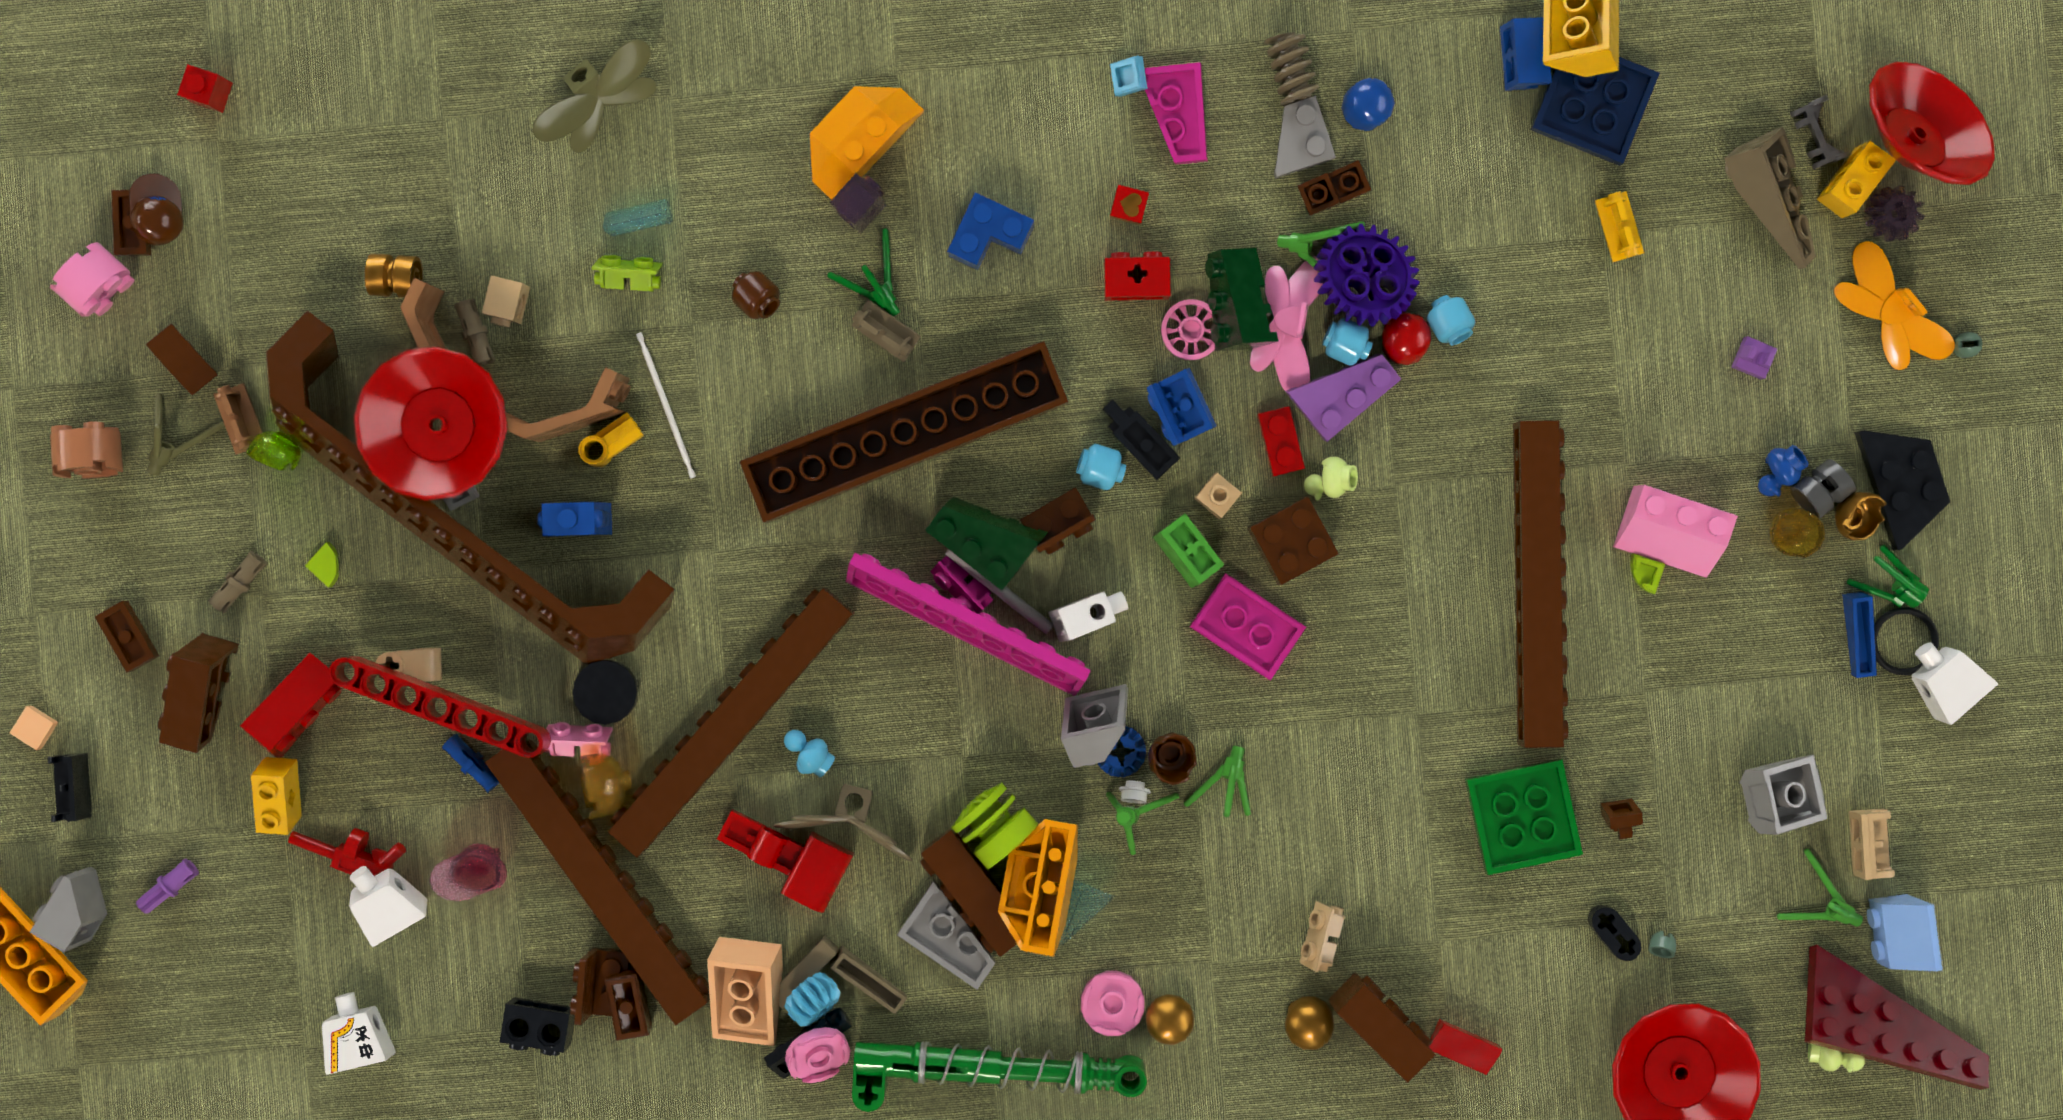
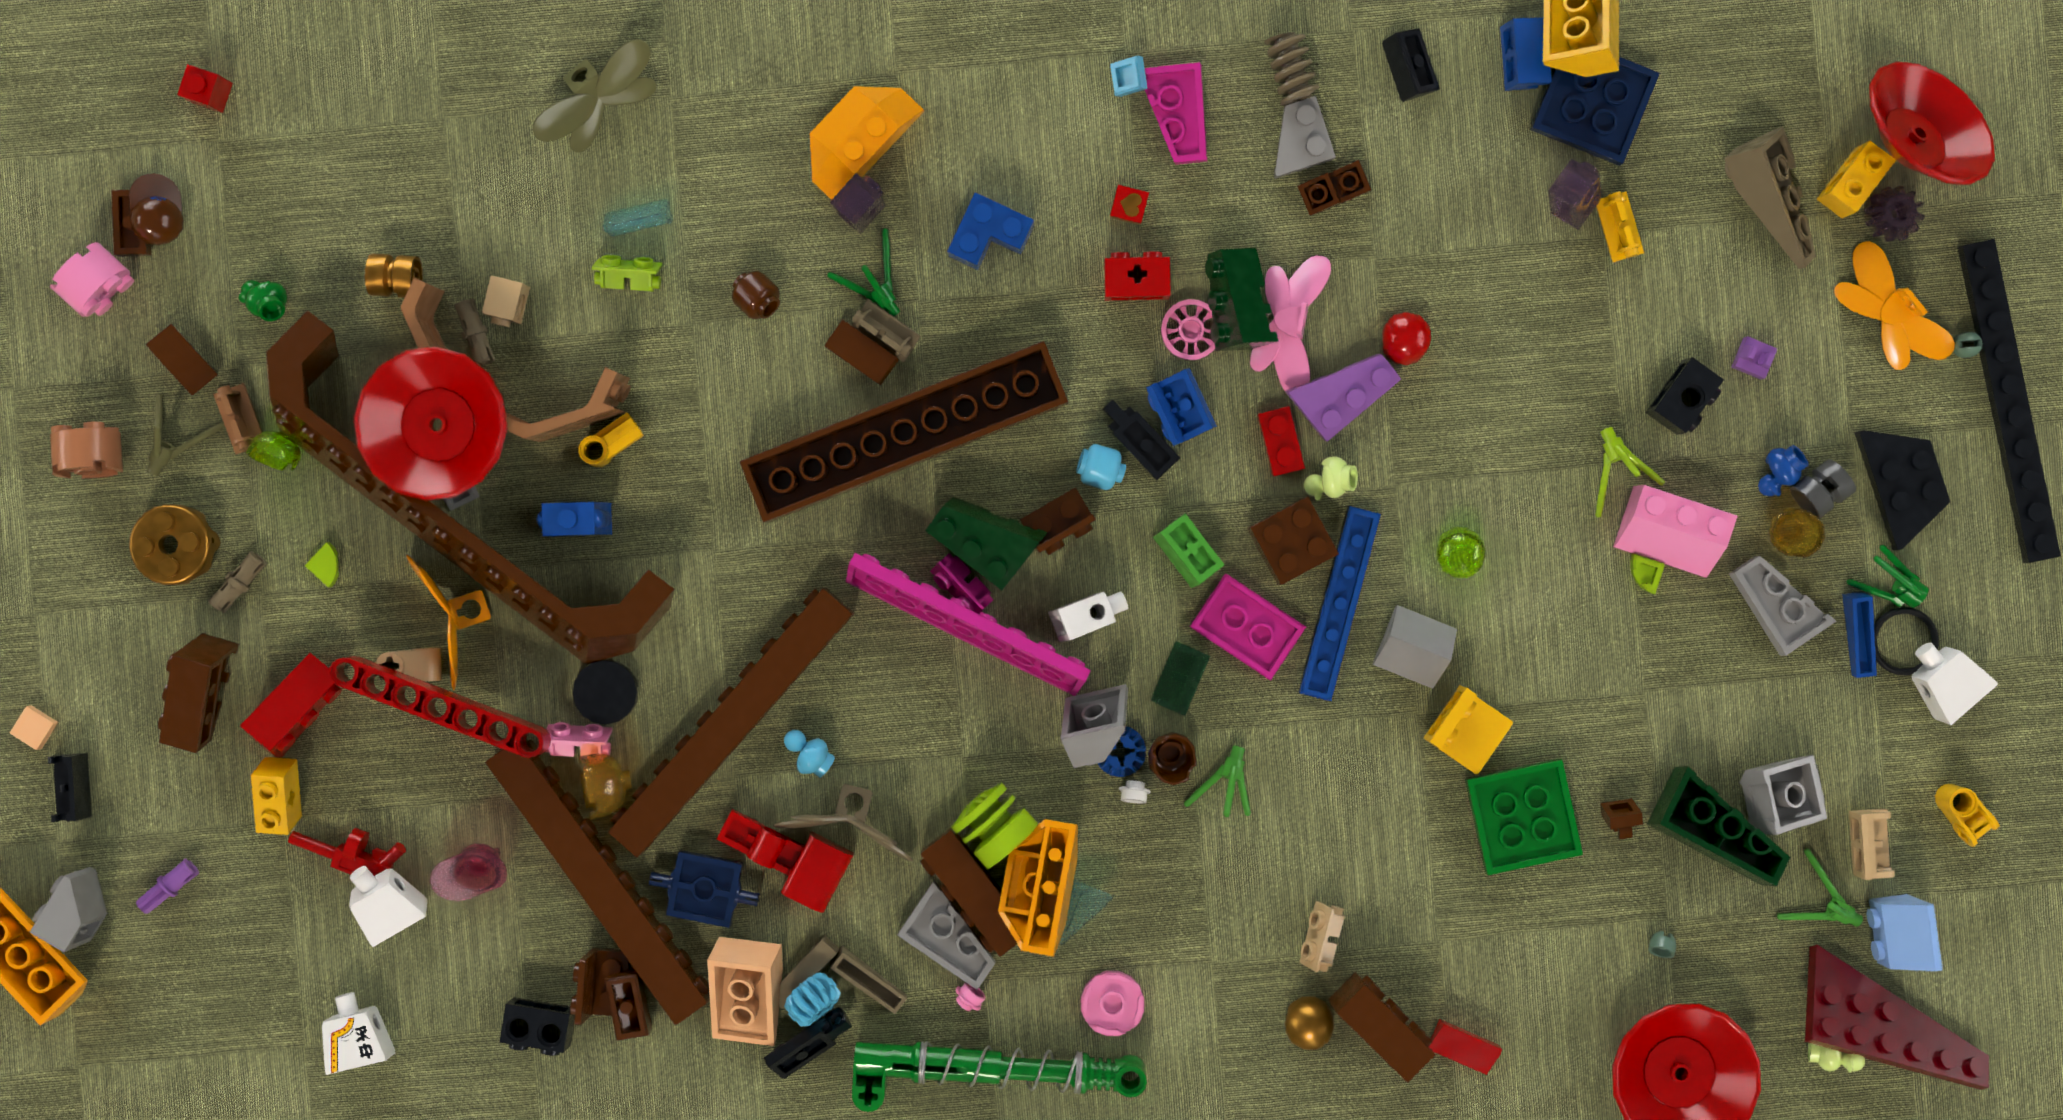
(127, 636): reddish brown plate -> none
(194, 550): none -> pearl gold plate
(264, 299): none -> green animal
(454, 622): none -> light orange piece
(470, 762): blue pin -> none
(667, 409): white piece -> none
(704, 888): none -> dark blue plate
(817, 1054): bright pink tile -> none
(861, 352): none -> reddish brown slope
(969, 997): none -> bright pink plate
(1007, 596): light grey bar -> none
(1129, 815): bright green plant -> none
(1169, 1019): pearl gold hair -> none
(1180, 678): none -> clear green hinge
(1218, 495): tan brick -> none
(1303, 243): bright green plant -> none
(1339, 603): none -> blue tile
(1347, 342): medium azure head -> none
(1366, 275): dark purple gear -> none
(1368, 104): blue hair -> none
(1410, 64): none -> black slope
(1416, 647): none -> light grey slope
(1451, 320): medium azure head -> none
(1460, 552): none -> clear neon green hair
(1468, 729): none -> yellow bracket
(1539, 584): reddish brown brick -> none
(1575, 193): none -> brick
(1615, 452): none -> lime plant
(1620, 928): black beam -> none
(1668, 405): none -> black brick
(1709, 825): none -> dark green wedge
(1779, 608): none -> light grey wing
(1811, 114): flat silver piece -> none
(1859, 515): pearl gold hair -> none
(1969, 817): none -> yellow piece
(2009, 401): none -> black plate

